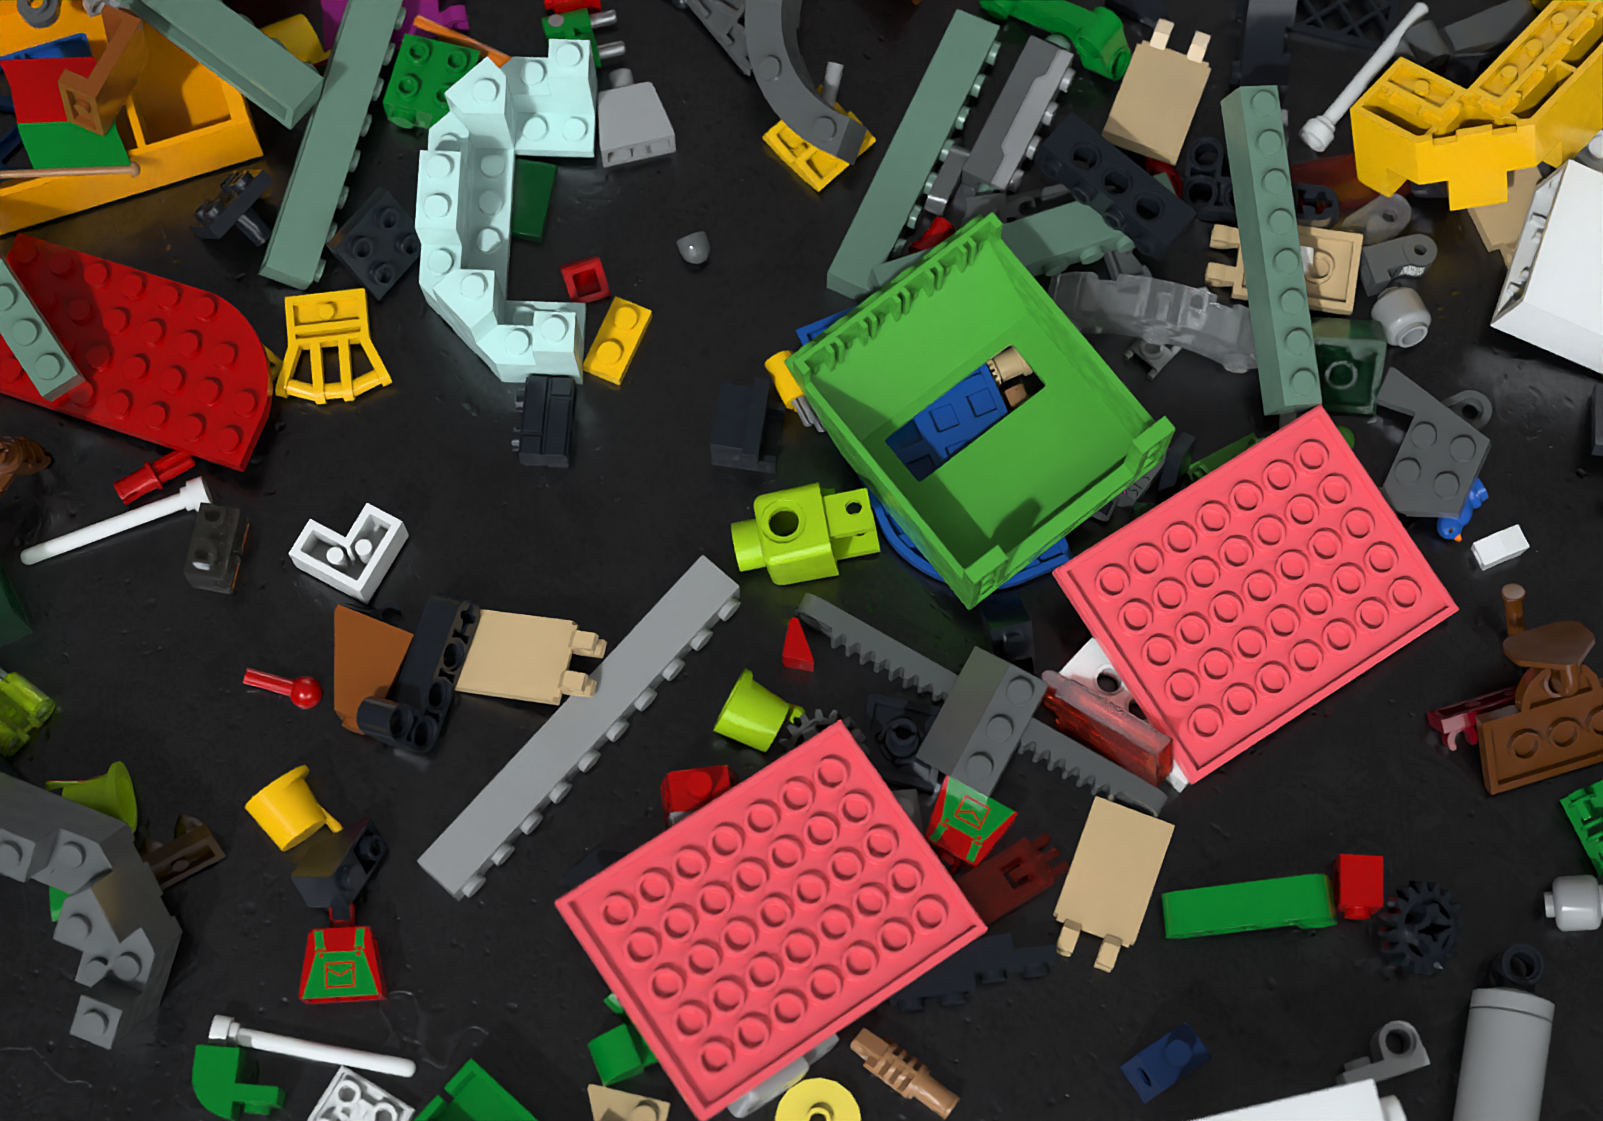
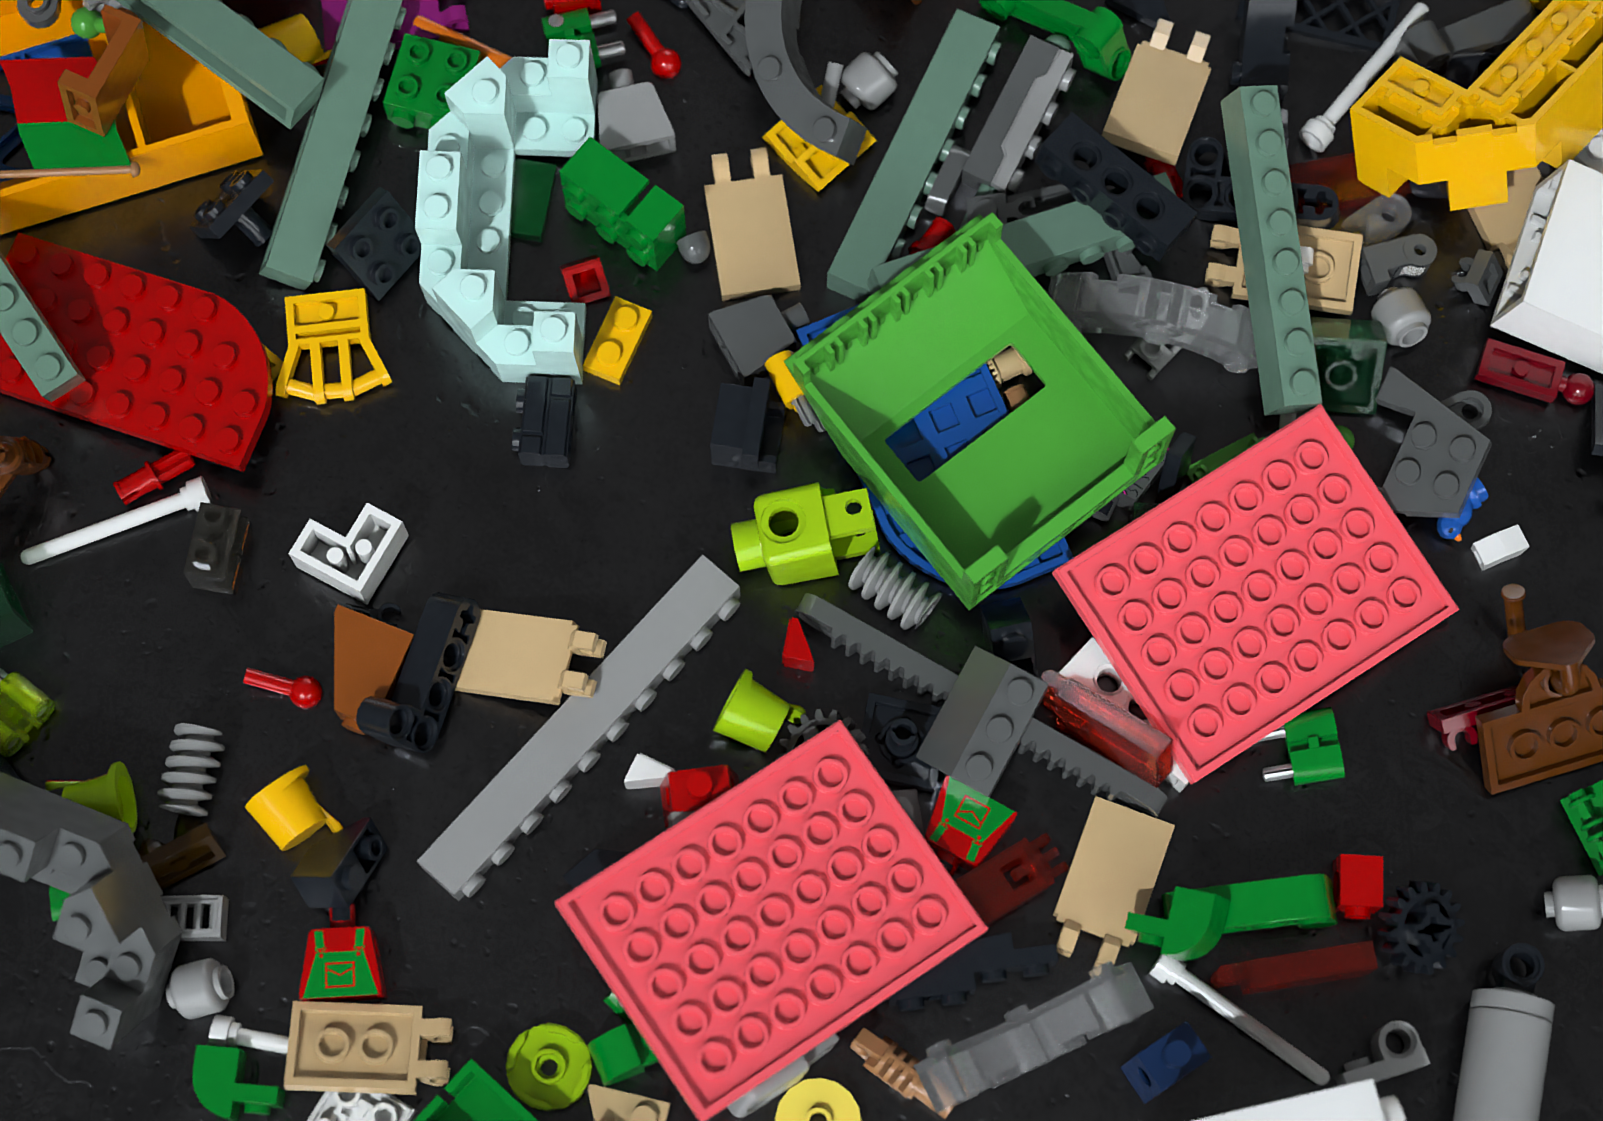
(87, 23): none -> bright green bar
(189, 769): none -> light grey piece
(200, 988): none -> light grey head
(218, 916): none -> light grey slope
(364, 1048): none -> tan tile
(532, 1051): none -> lime plate
(606, 193): none -> green piece
(646, 773): none -> white slope
(664, 61): none -> red bar
(751, 231): none -> tan tile
(754, 333): none -> dark grey torso
(868, 80): none -> light grey head
(893, 589): none -> light grey piece
(1032, 1036): none -> clear brick
(1174, 971): none -> white piece
(1192, 925): none -> green brick
(1298, 968): none -> clear red hinge
(1311, 749): none -> green piece
(1482, 276): none -> dark grey tile
(1531, 374): none -> dark red plate

